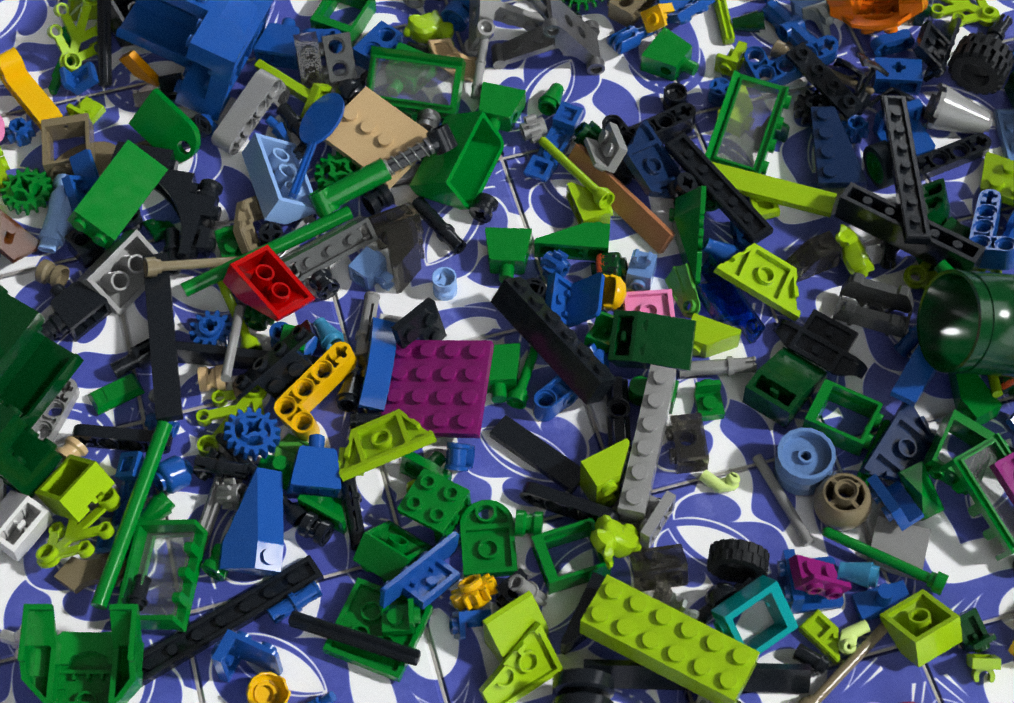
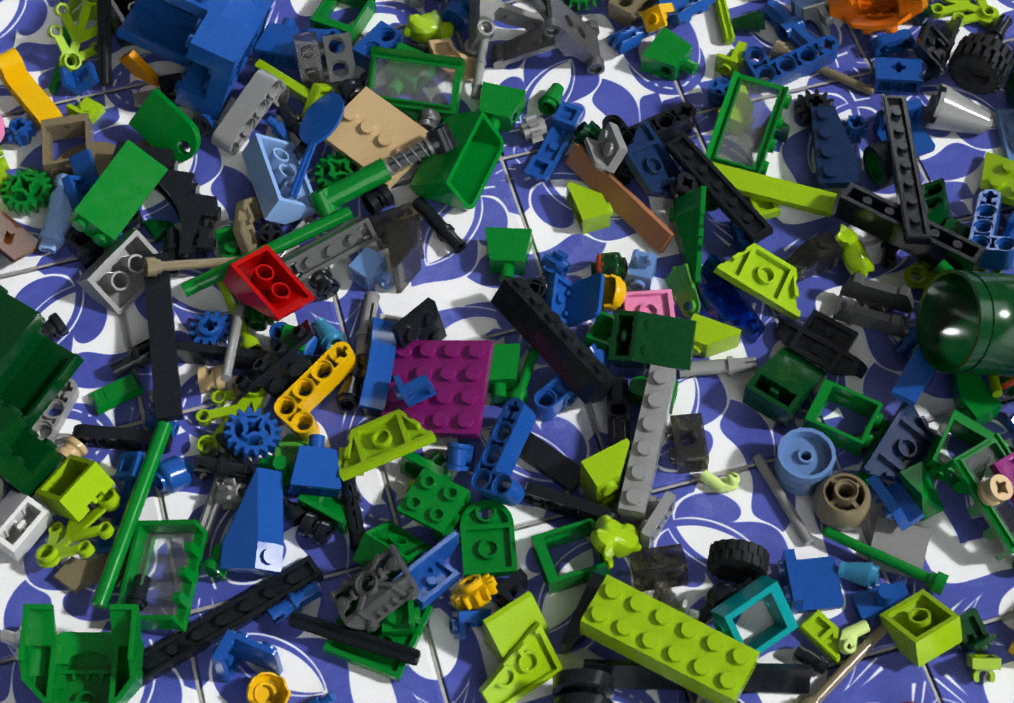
(50, 273): dark tan wheel -> none
(79, 308): black torso -> none
(157, 508): green cone -> none
(211, 188): black wheel -> none
(358, 419): black pin -> none
(382, 598): none -> dark grey piece
(414, 391): none -> blue bracket
(444, 283): light blue wheel -> none
(483, 207): black wheel -> none
(499, 457): none -> blue beam
(521, 585): light grey axle -> none
(528, 523): green wheel -> none
(579, 241): green slope -> none
(601, 195): lime piece -> none
(673, 95): black wheel -> none
(709, 399): green bracket -> none
(722, 250): blue cone -> none
(817, 577): magenta bracket -> none
(824, 80): black bracket -> none
(860, 91): black plant -> none
(950, 159): black beam -> none
(995, 490): none -> tan wheel

